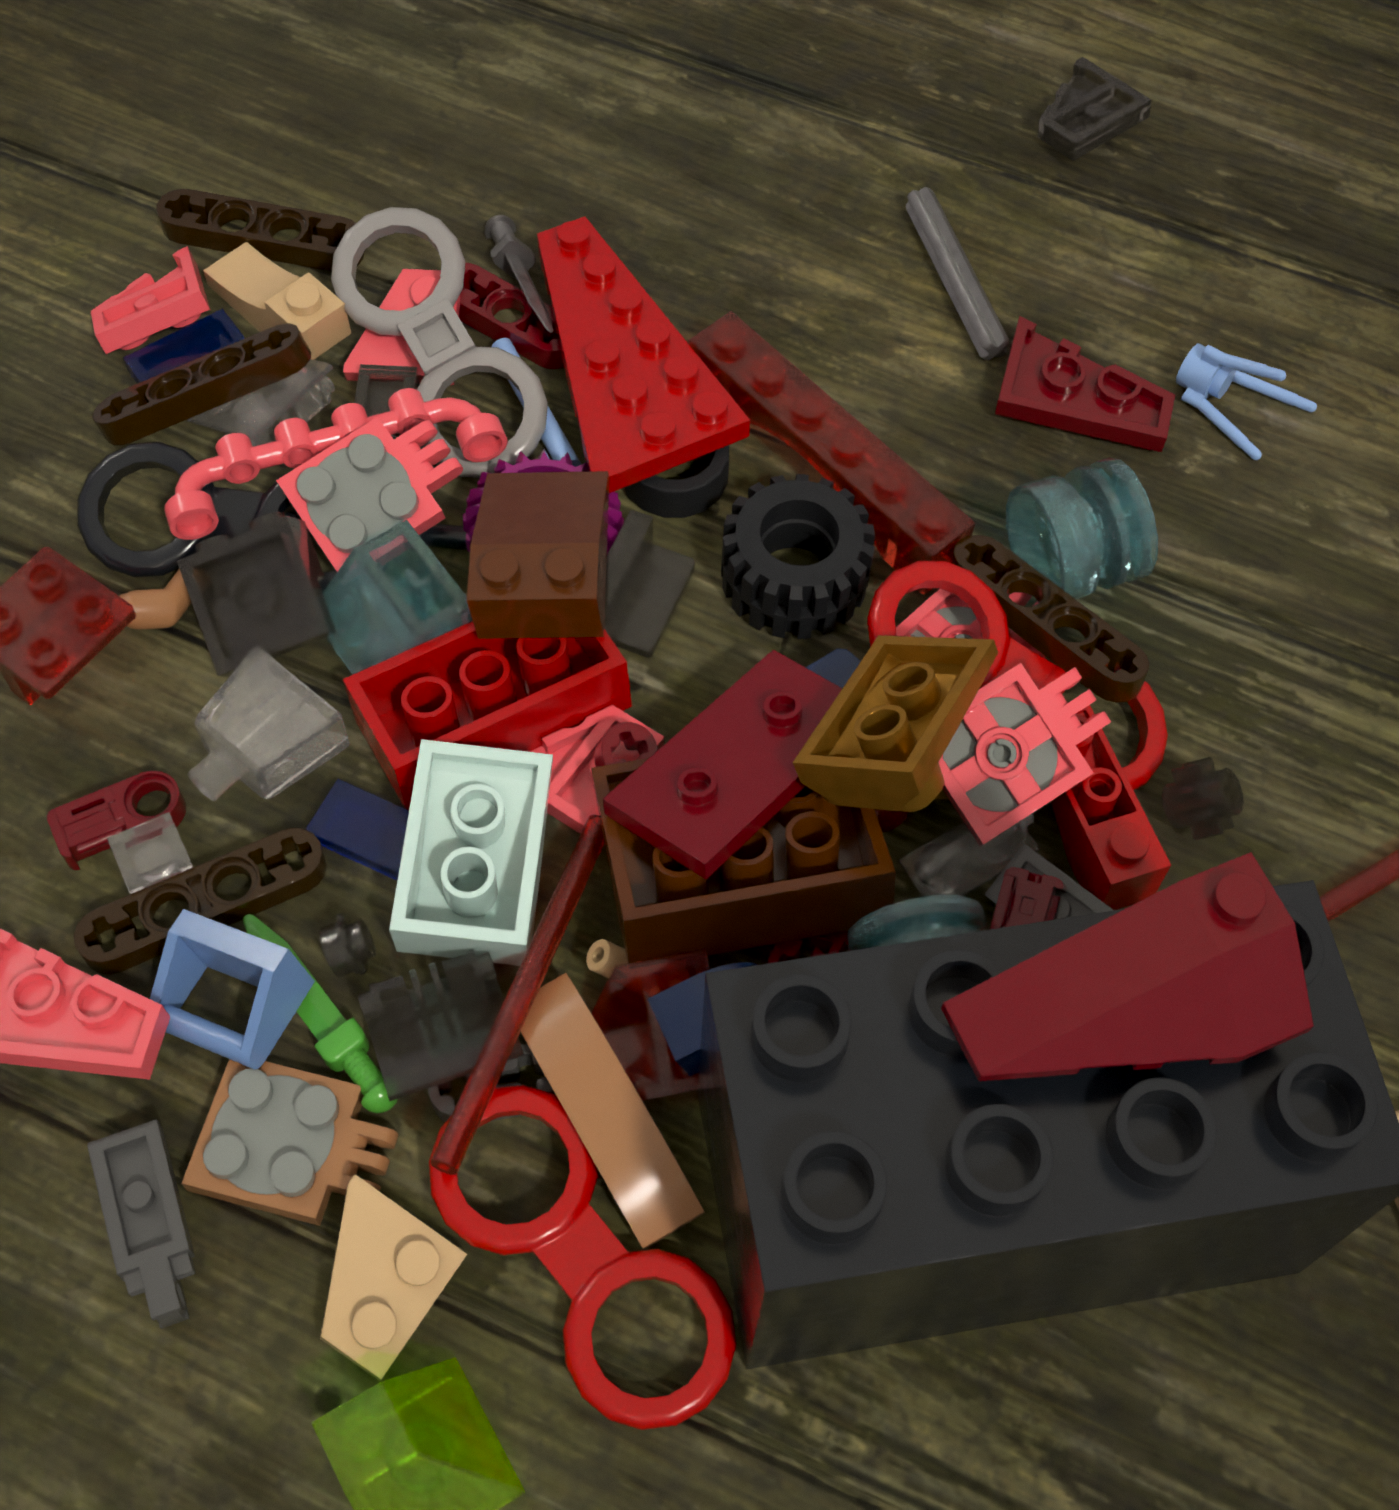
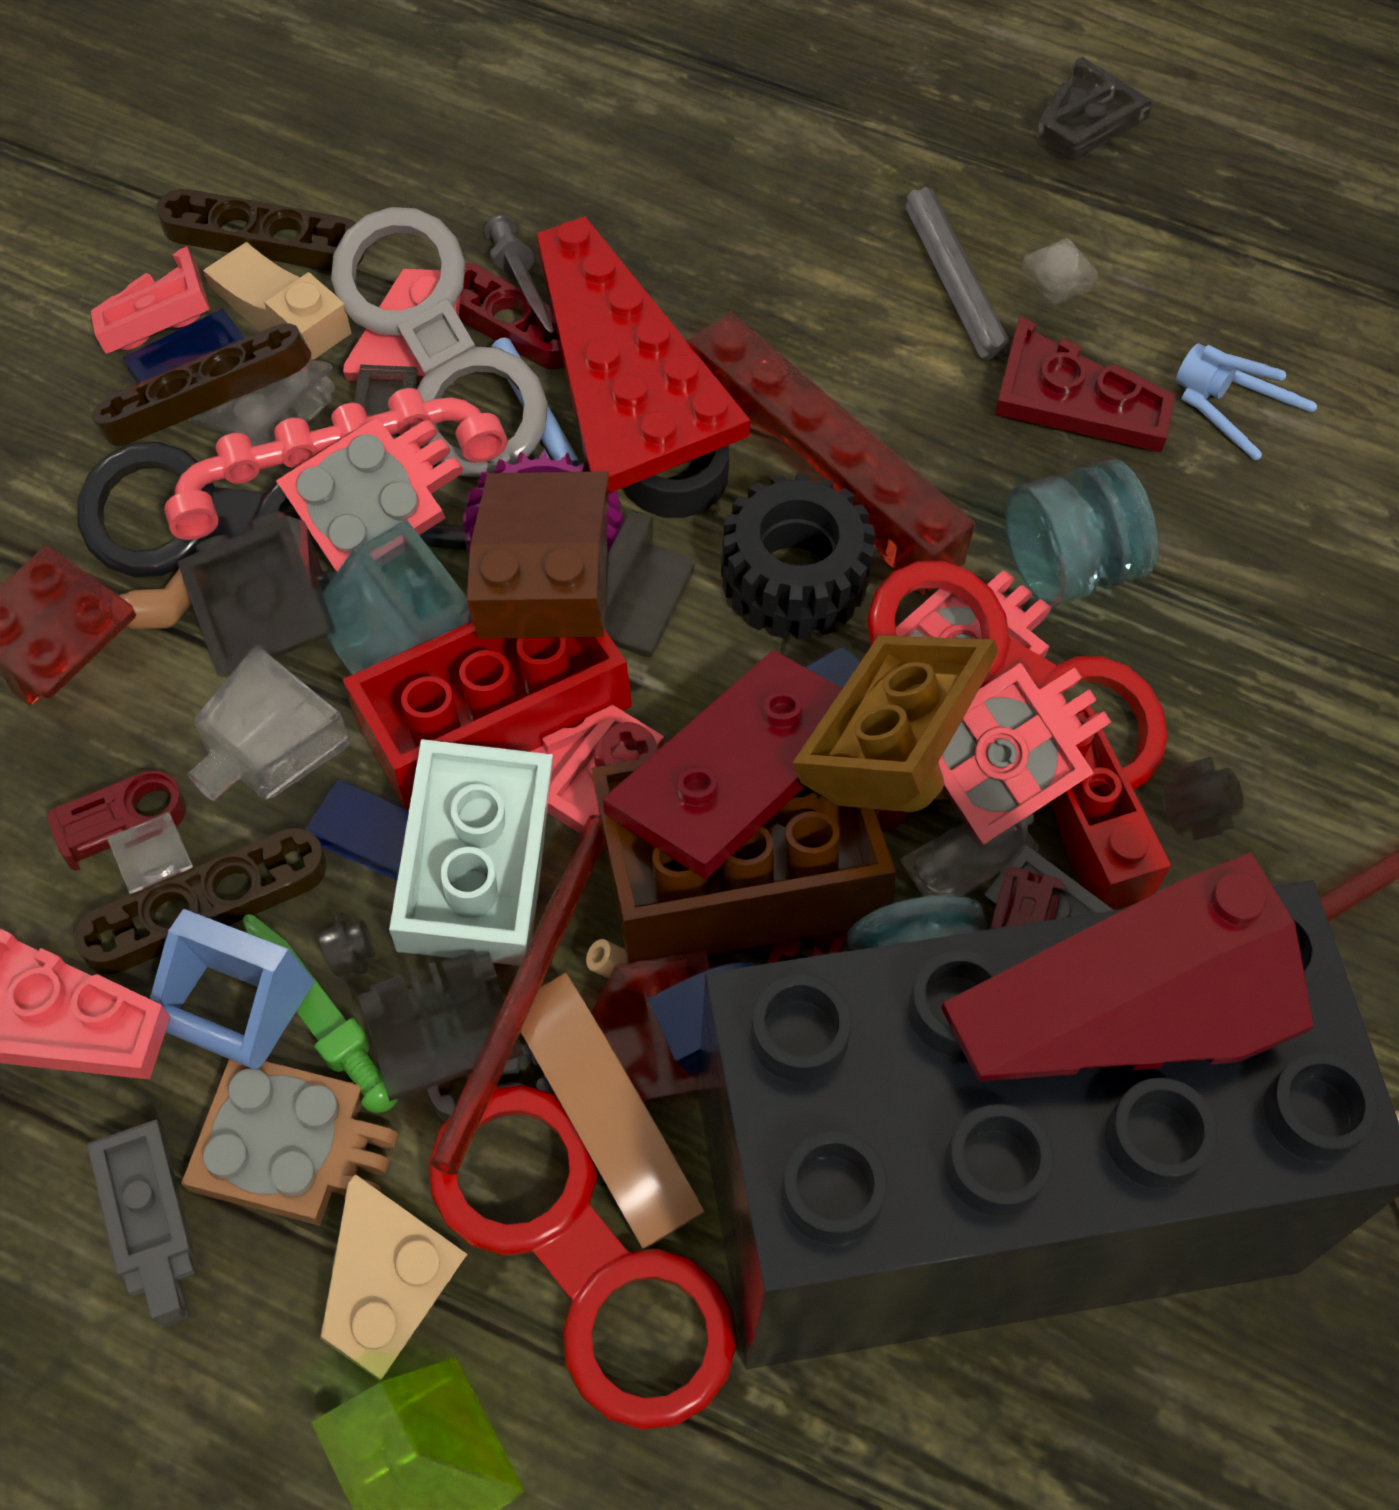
(1059, 272): none -> clear plate
(1095, 657): dark brown beam -> none

